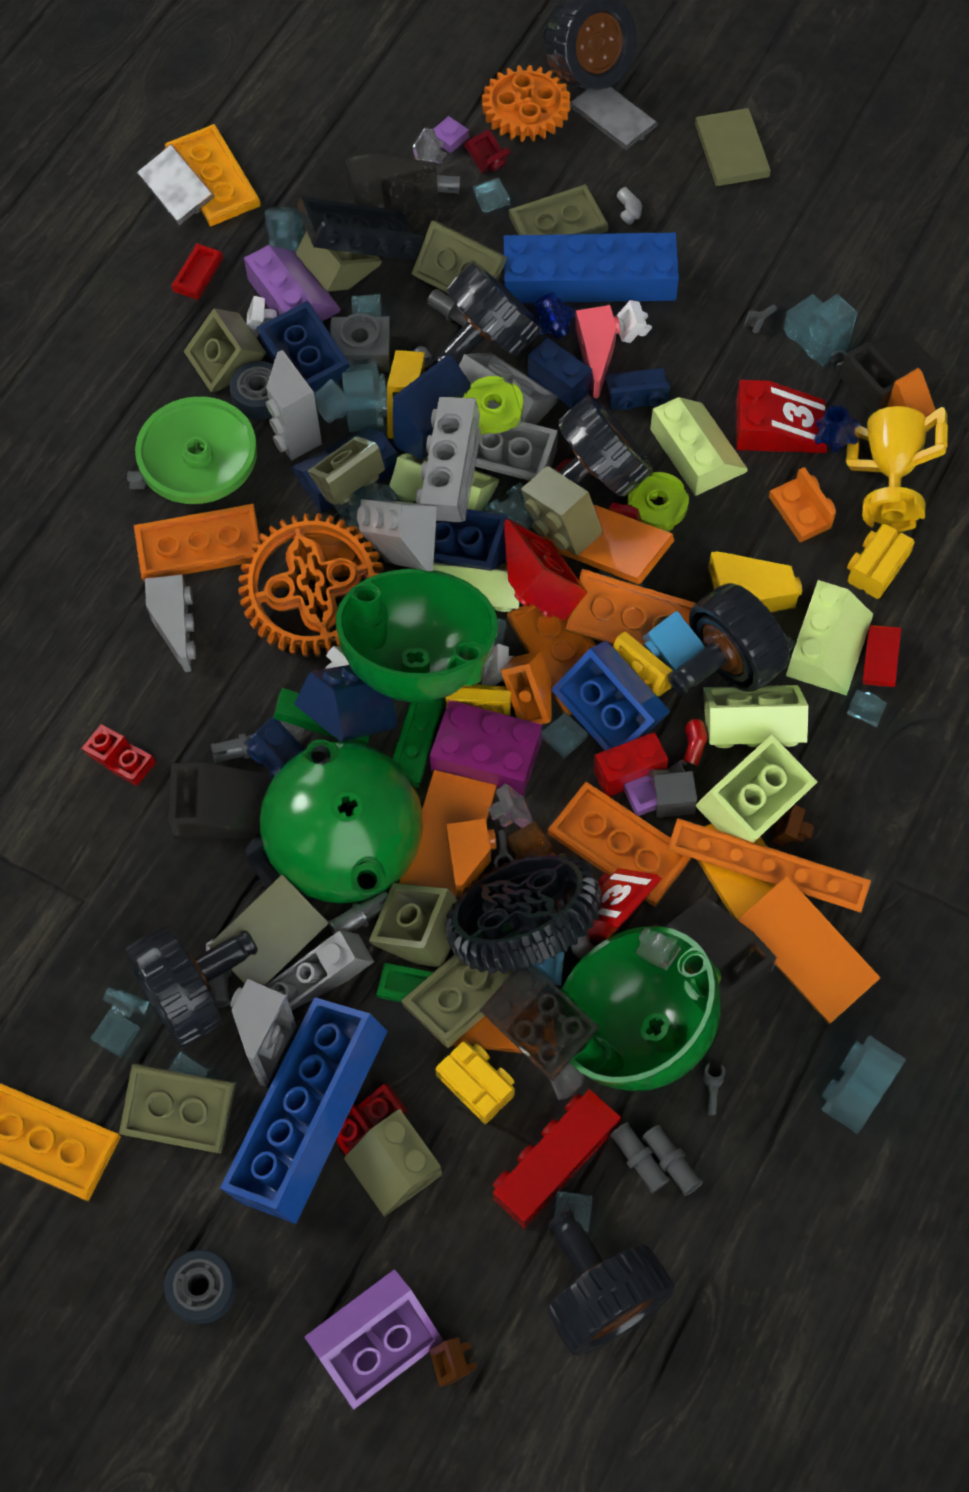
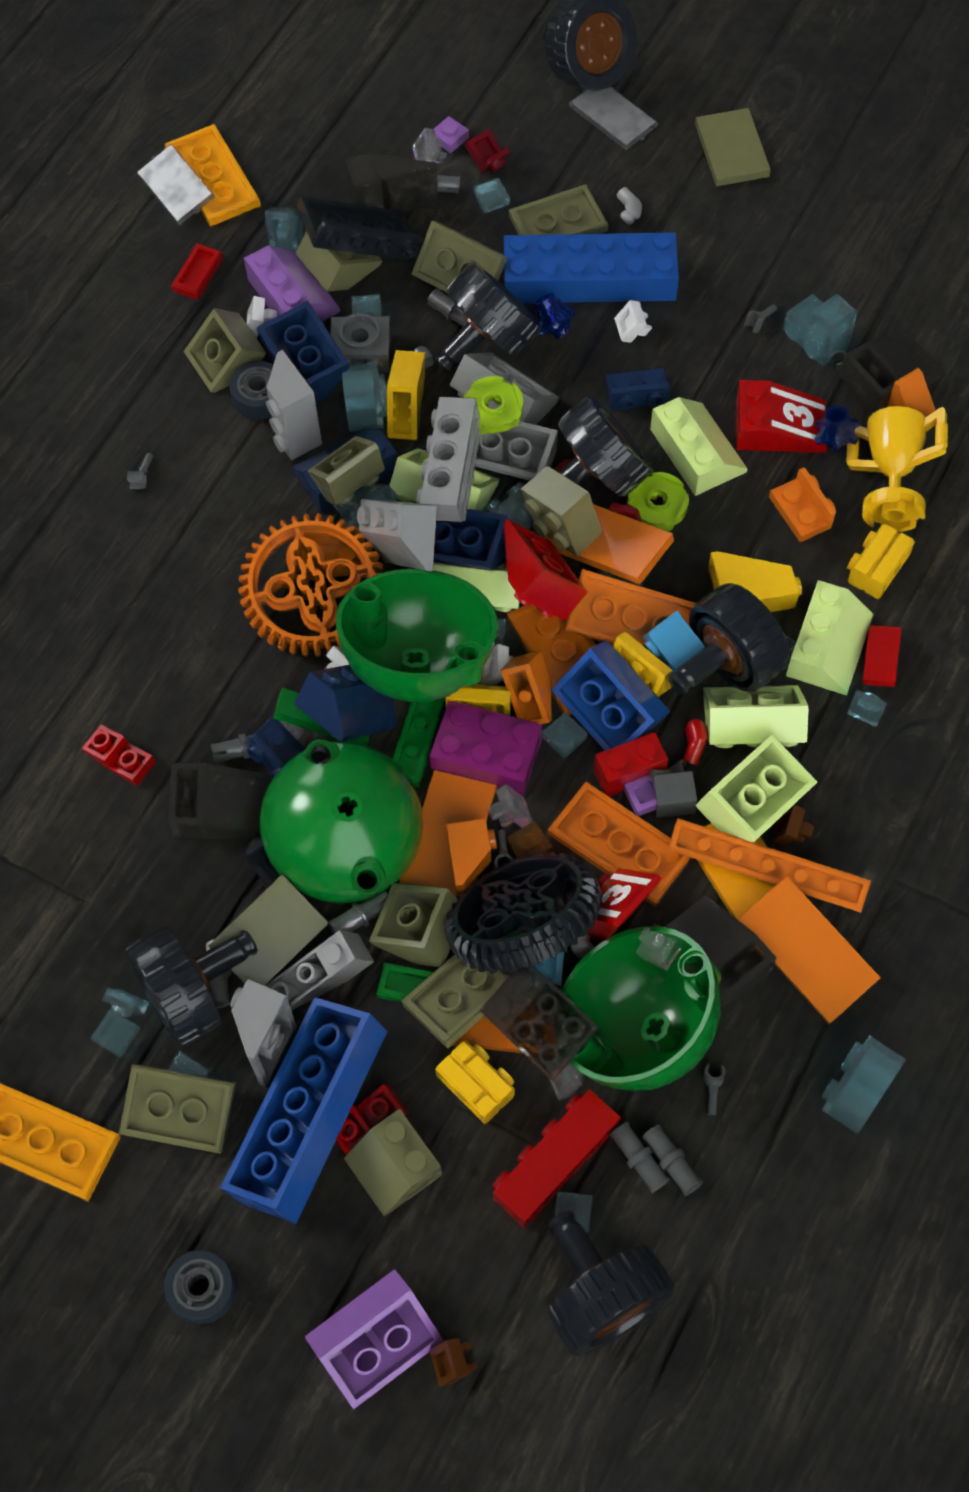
(168, 608): light grey slope -> none
(196, 450): bright green dish -> none
(196, 542): orange tile -> none
(331, 401): clear light blue tile -> none
(416, 402): dark blue slope -> none
(526, 103): orange gear -> none
(559, 372): dark blue brick -> none
(596, 336): coral slope -> none

